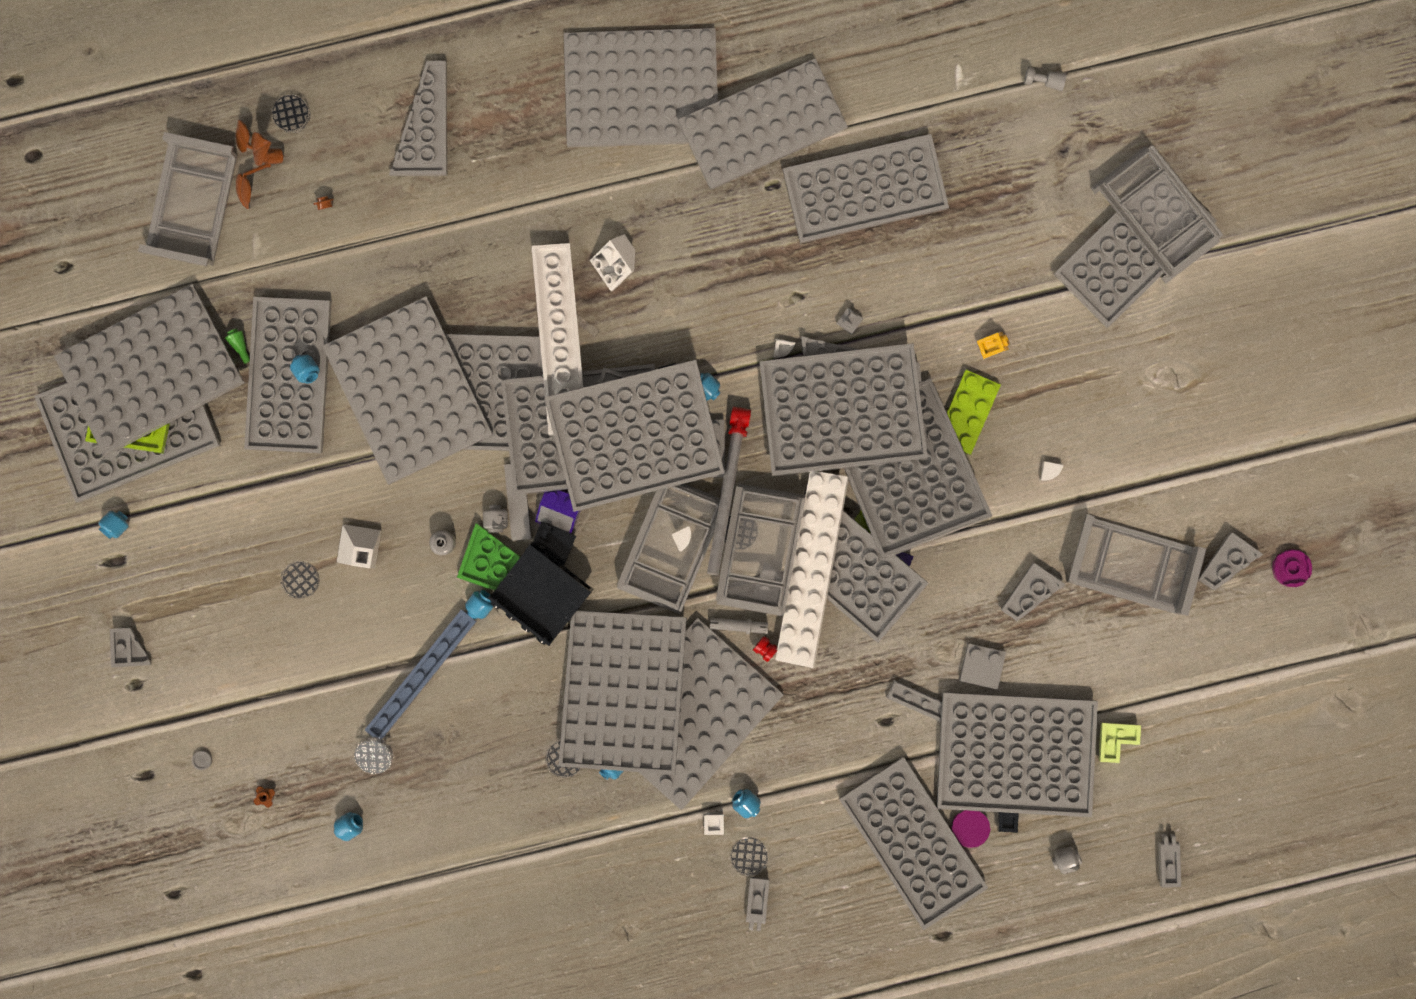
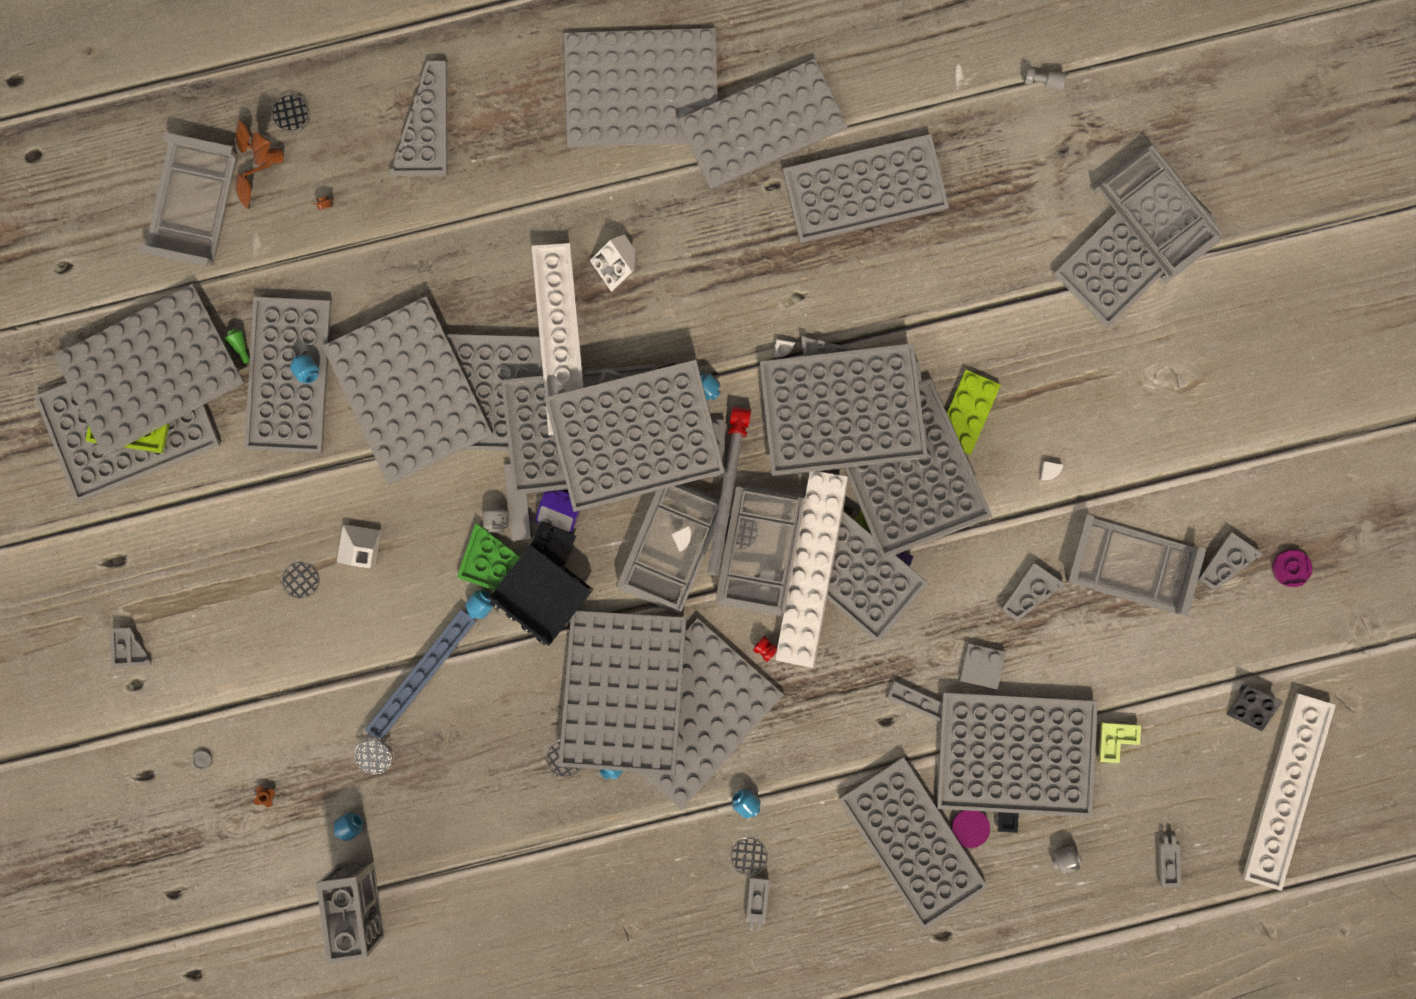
(113, 524): dark azure head -> none
(350, 911): none -> light grey piece
(448, 545): light grey head -> none
(713, 824): white plate -> none
(739, 625): light grey pin -> none
(849, 321): light grey tile -> none
(993, 344): yellow bracket -> none
(1254, 707): none -> black hinge
(1288, 791): none -> white plate

